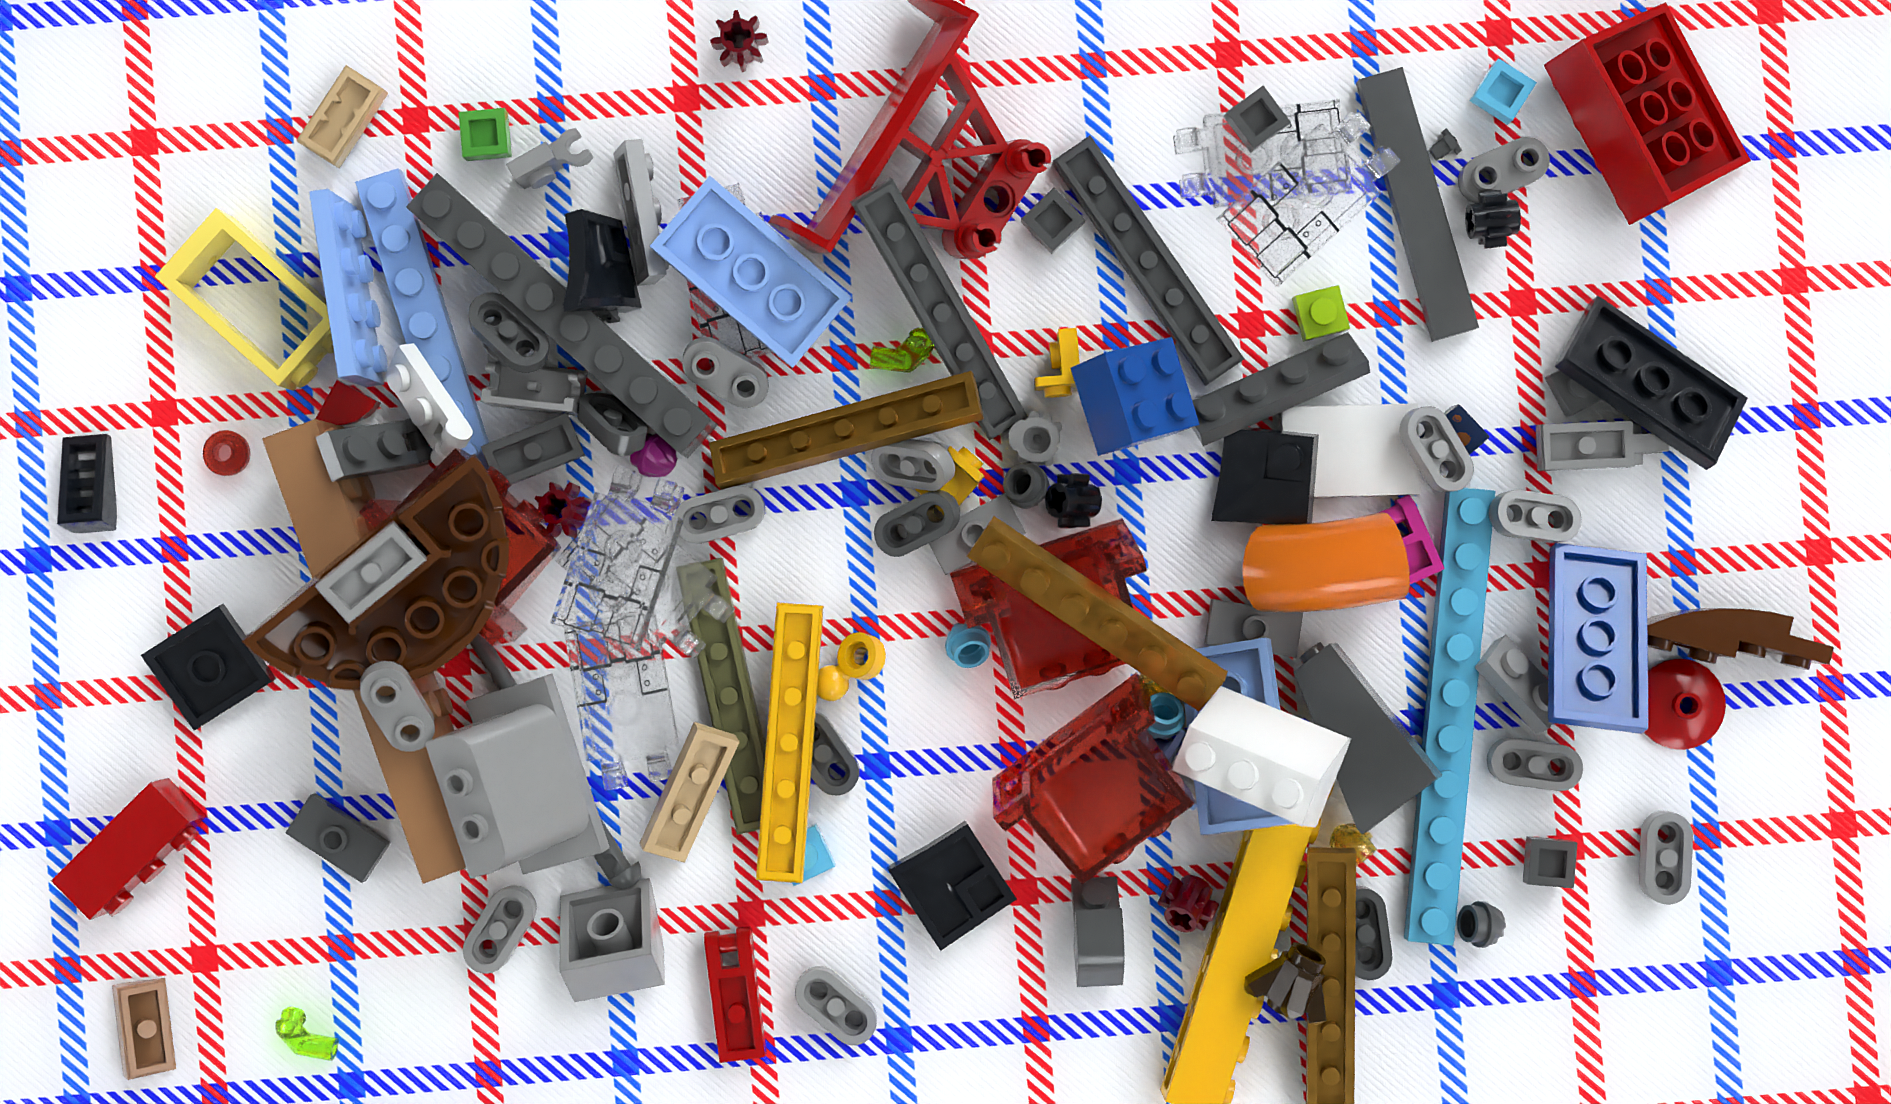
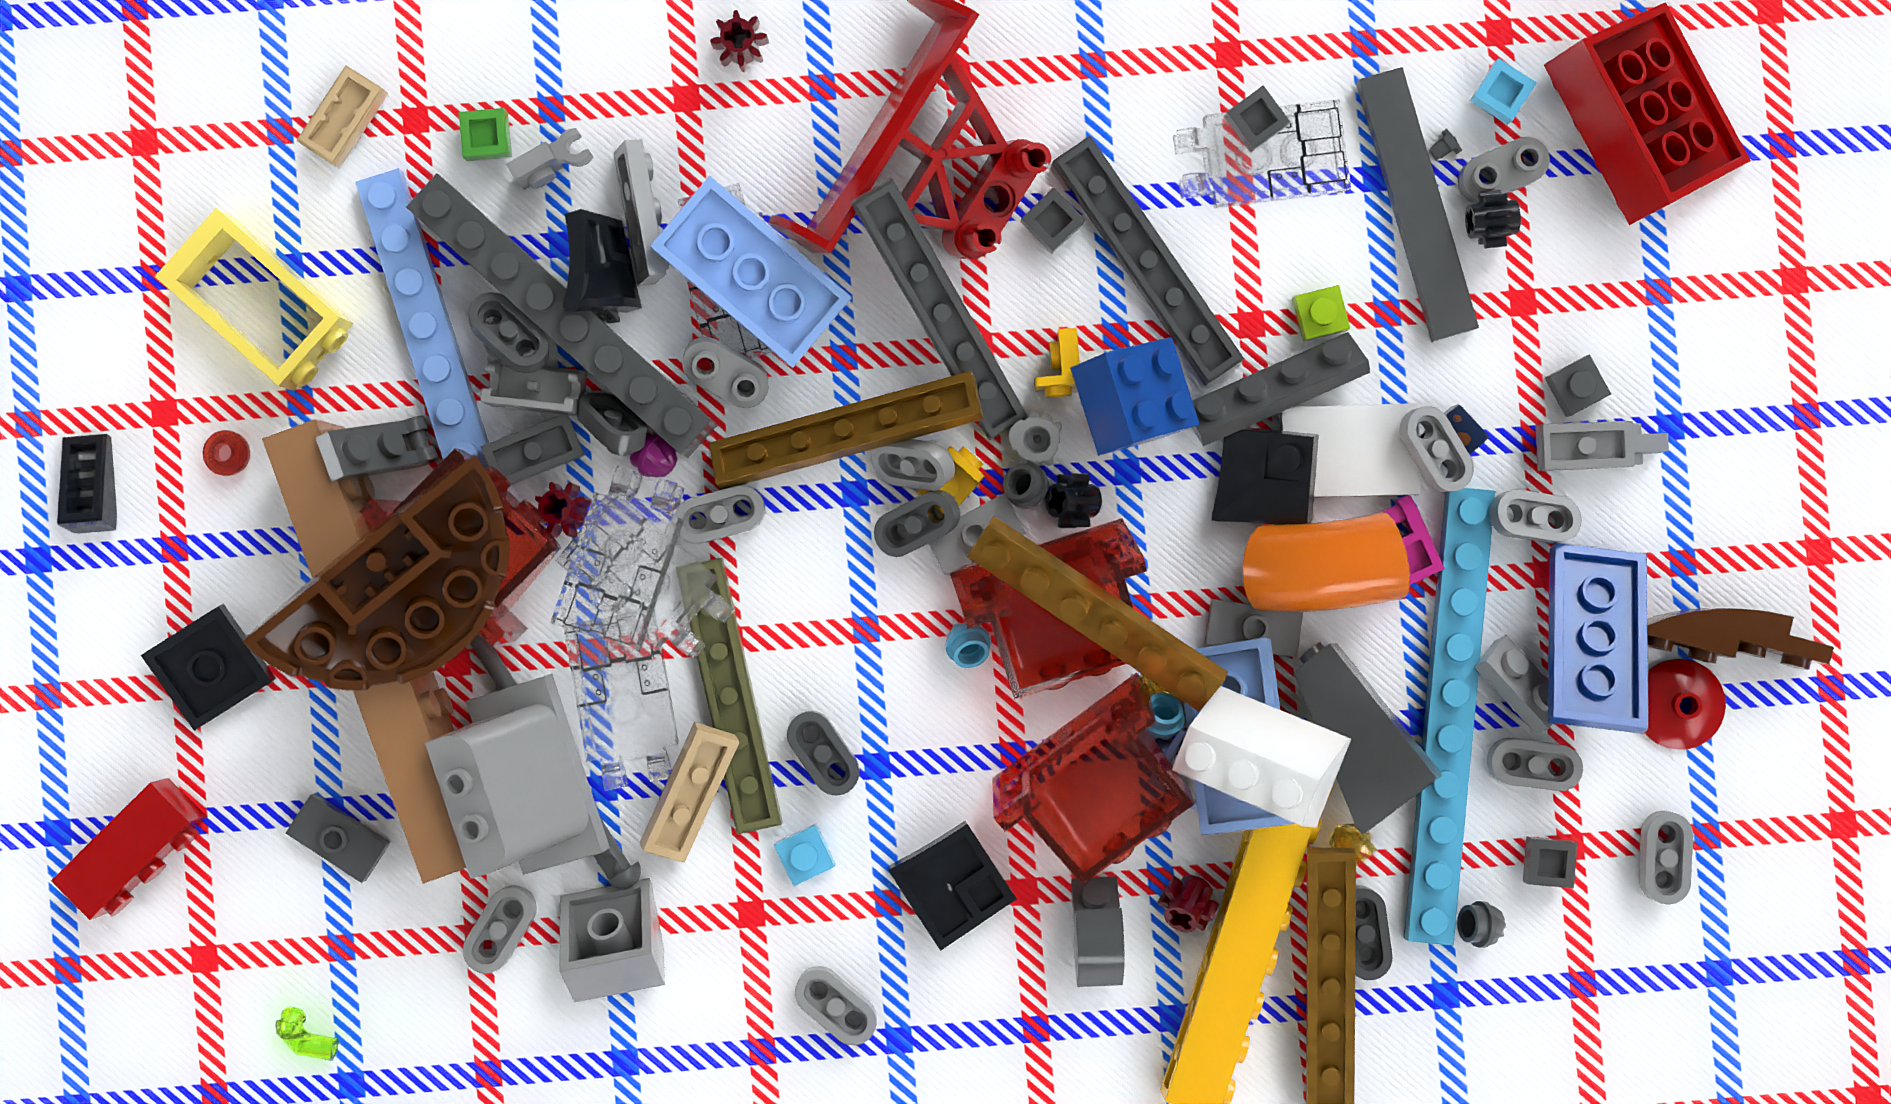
(144, 1028): medium nougat slope -> none
(346, 289): light blue plate -> none
(346, 405): red tile -> none
(370, 572): light grey plate -> none
(398, 709): light grey plate -> none
(427, 402): white plate -> none
(735, 996): red plate -> none
(789, 742): yellow tile -> none
(834, 680): yellow plate -> none
(904, 357): clear neon green arm -> none
(1292, 984): dark brown rock -> none
(1306, 198): clear tile -> none
(1651, 382): black tile -> none

